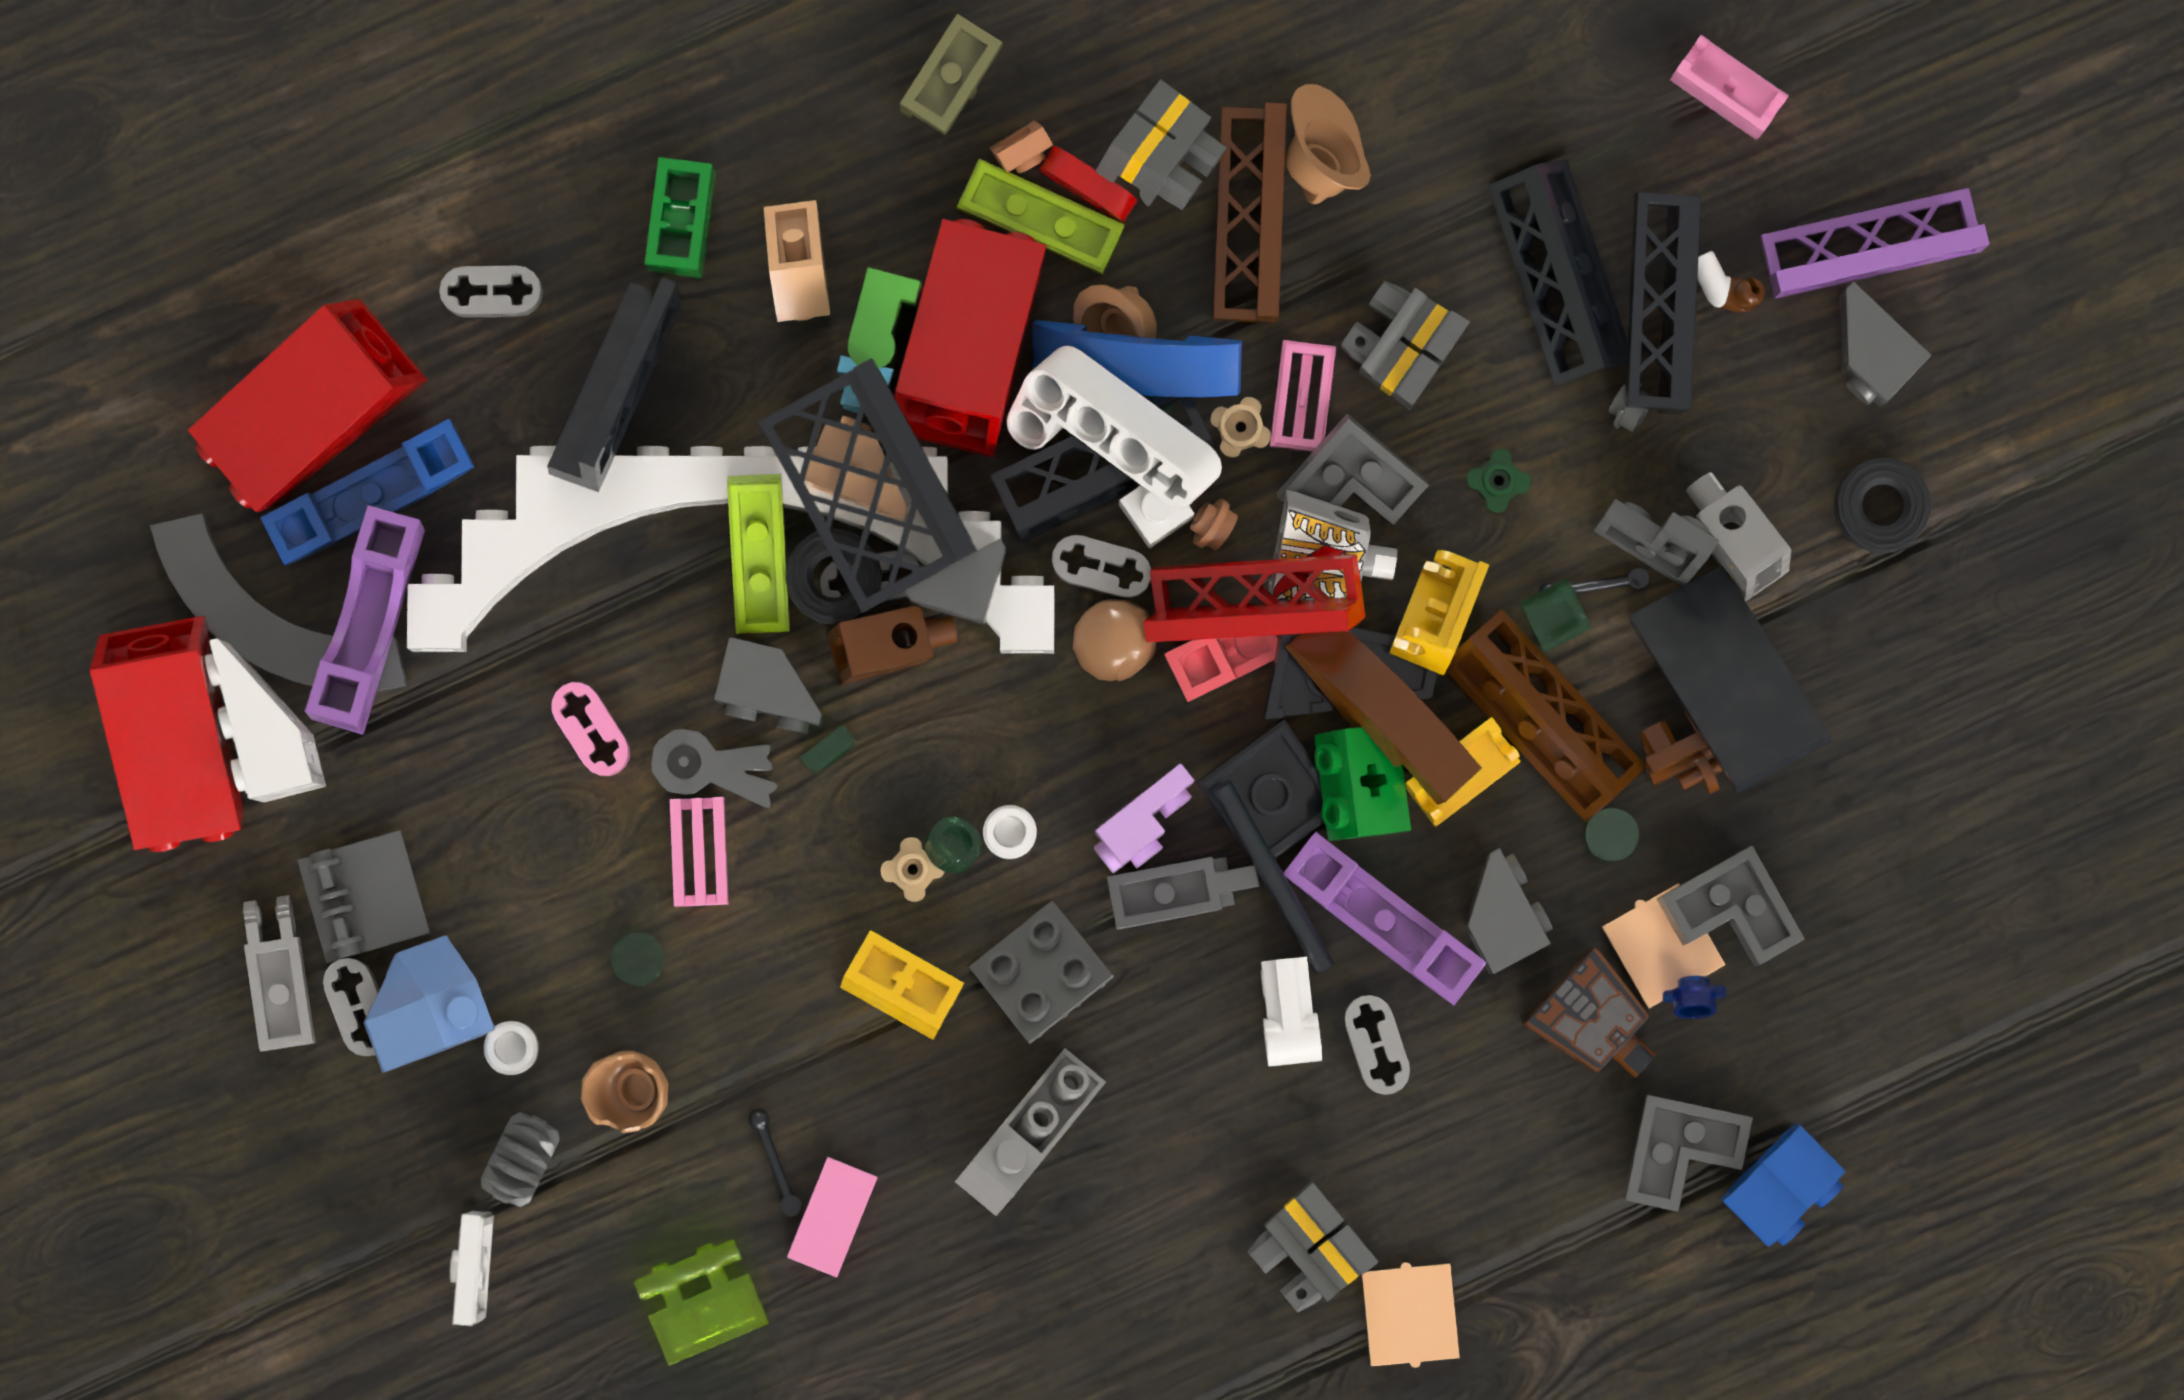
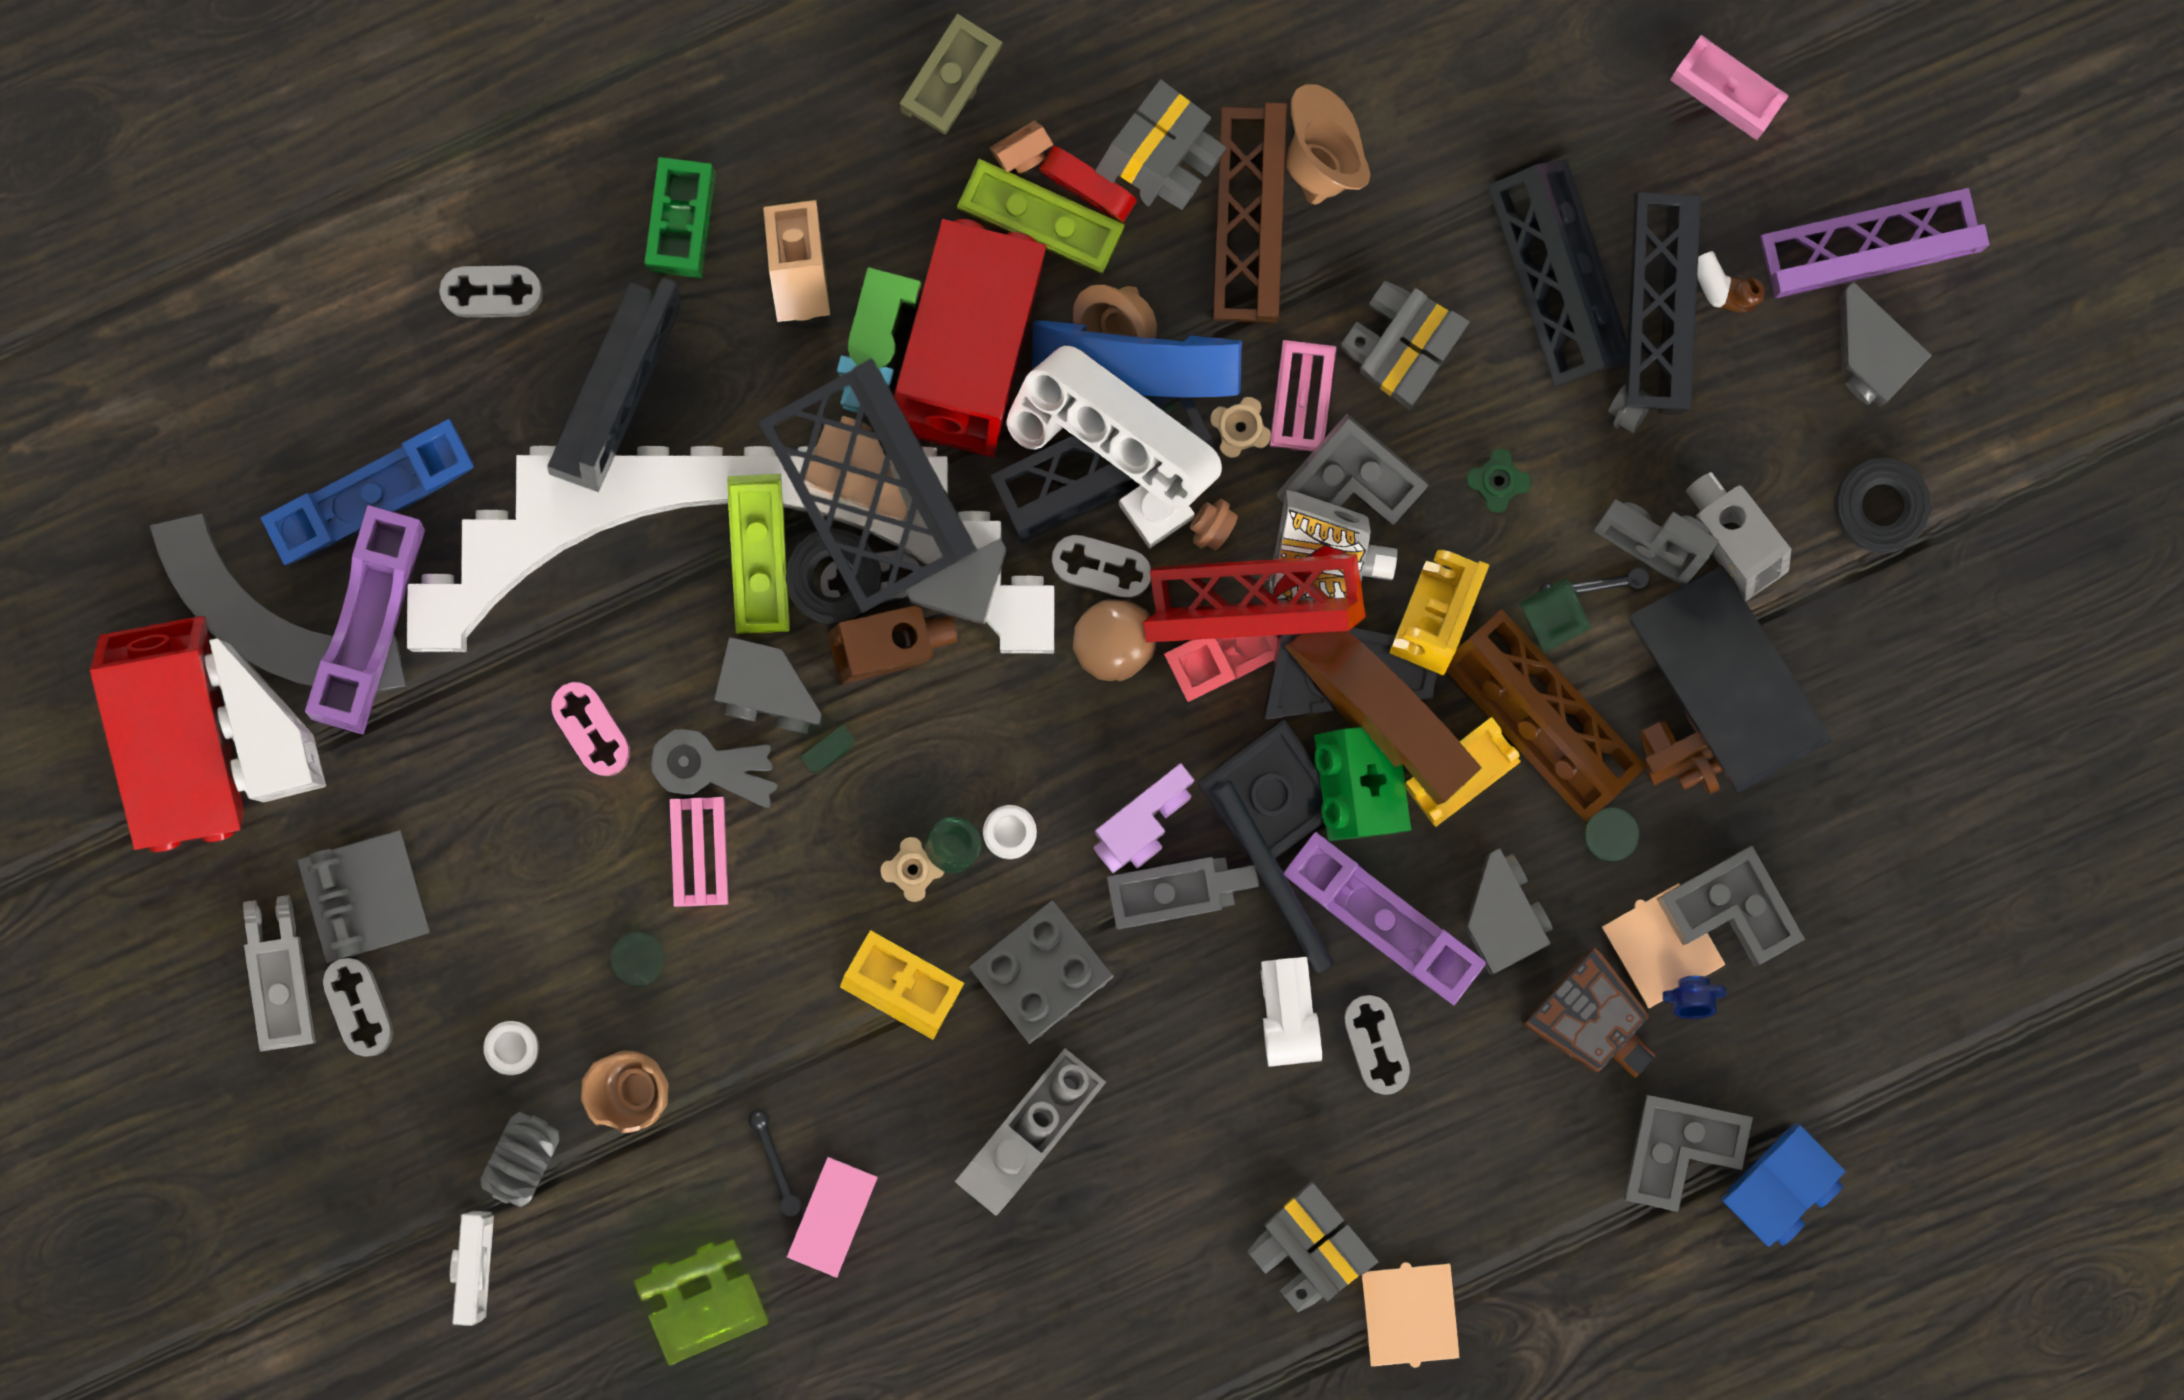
(305, 404): red slope -> none
(425, 1006): medium blue slope -> none

